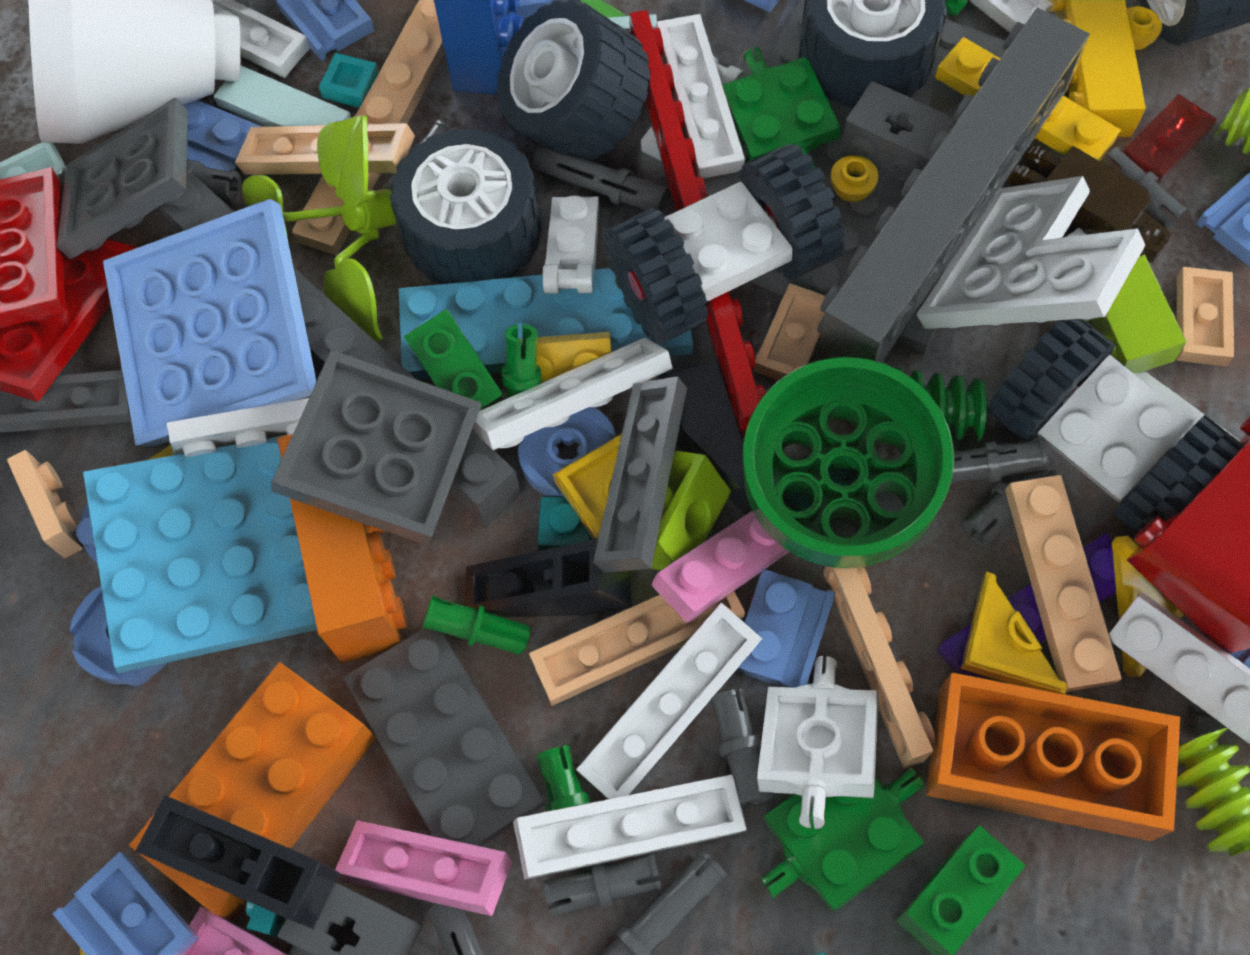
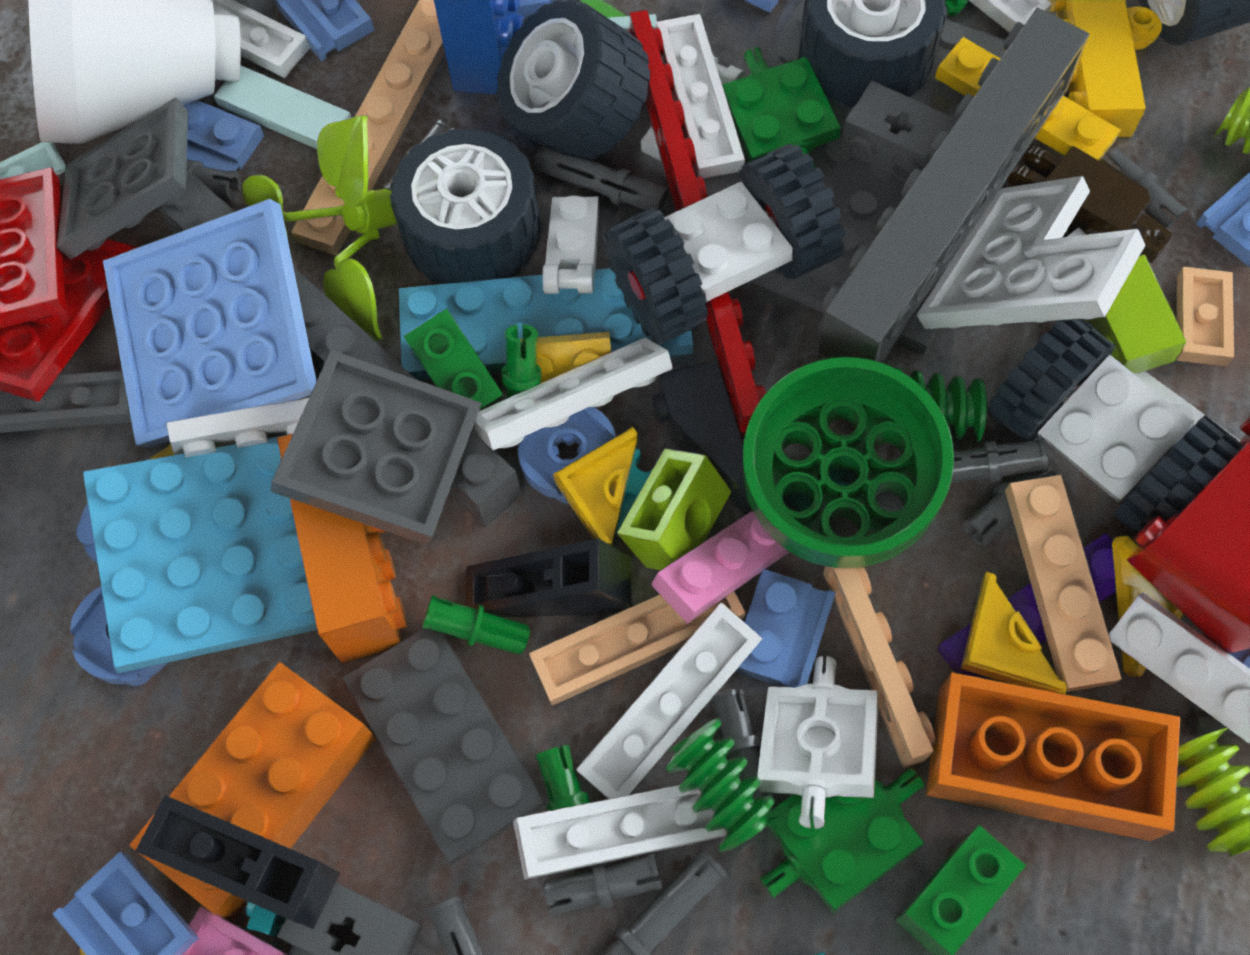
(52, 517): light nougat plate -> none
(295, 149): light nougat plate -> none
(348, 80): teal plate -> none
(424, 867): bright pink plate -> none
(559, 524): teal plate -> none
(641, 476): dark grey plate -> none
(721, 786): none -> green piece
(792, 333): light nougat plate -> none
(854, 188): yellow plate -> none
(1170, 137): clear red plate -> none

